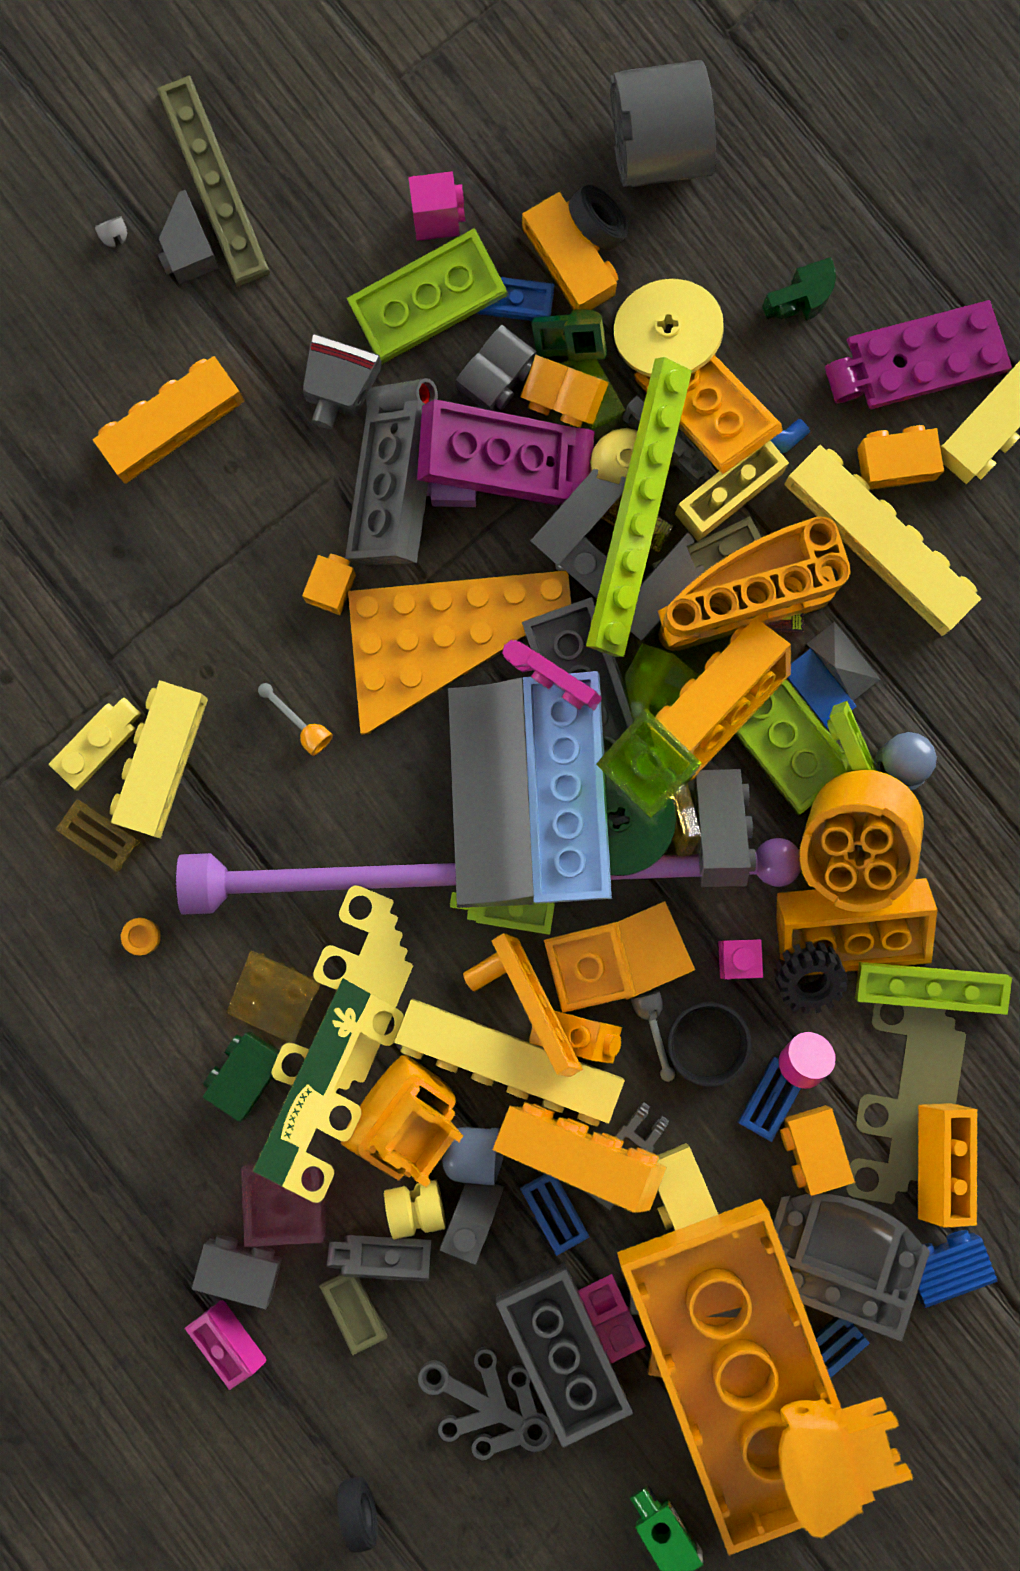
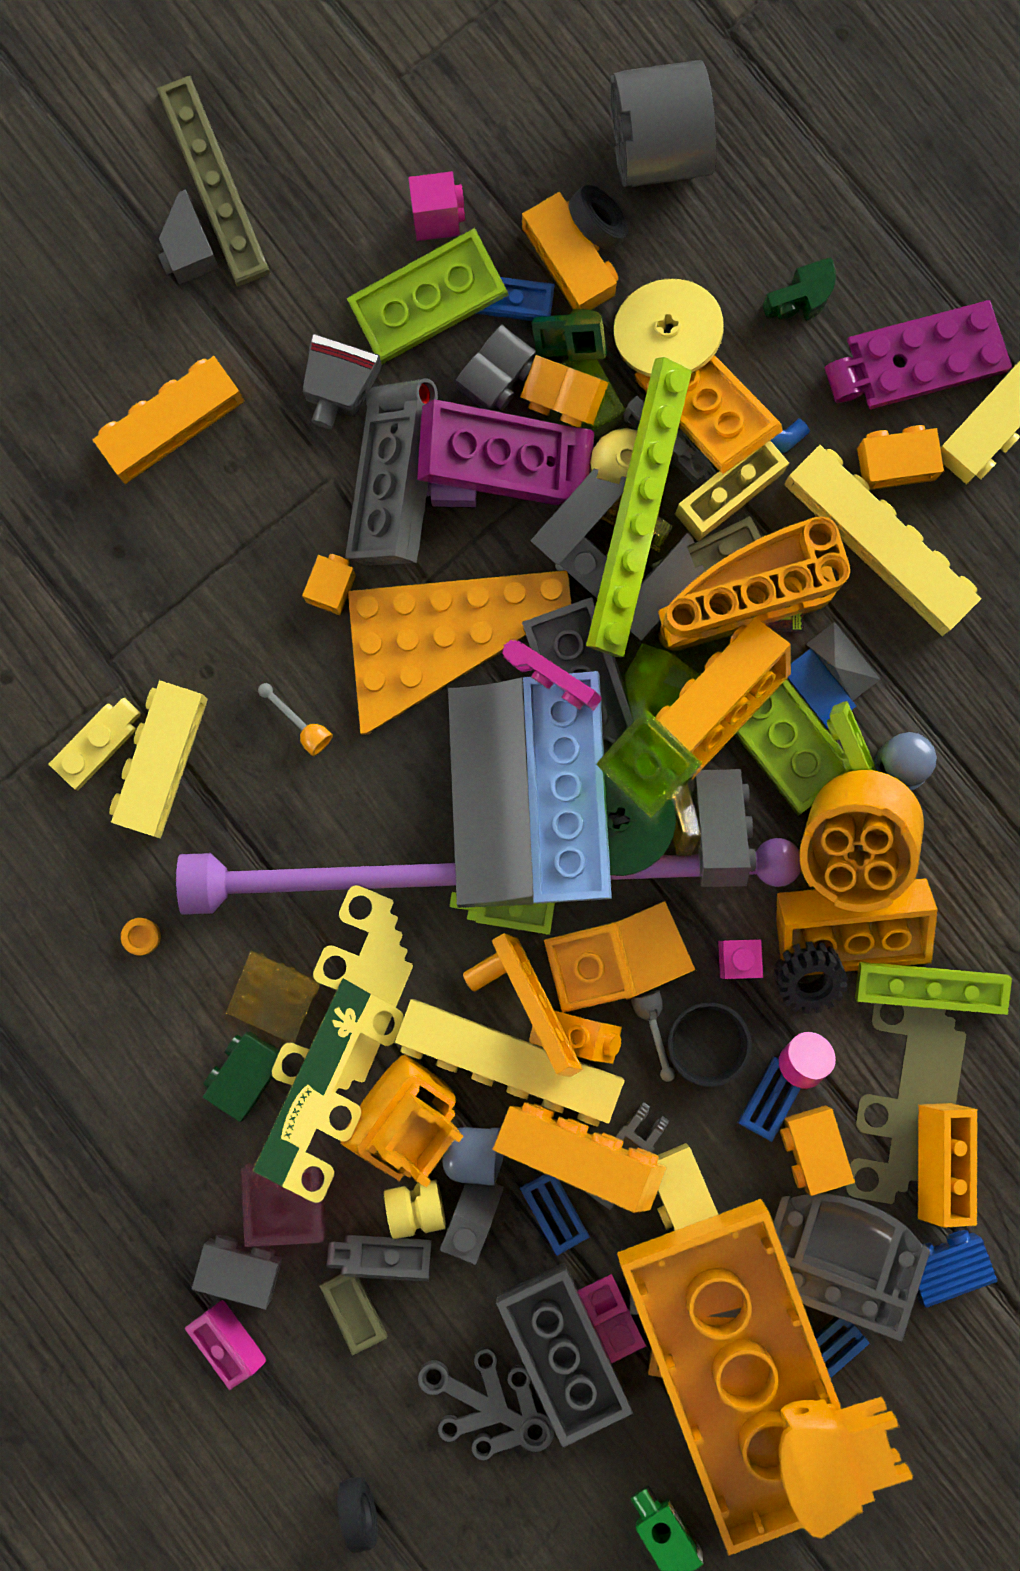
(111, 229): light grey hinge -> none
(123, 852): clear yellow tile -> none

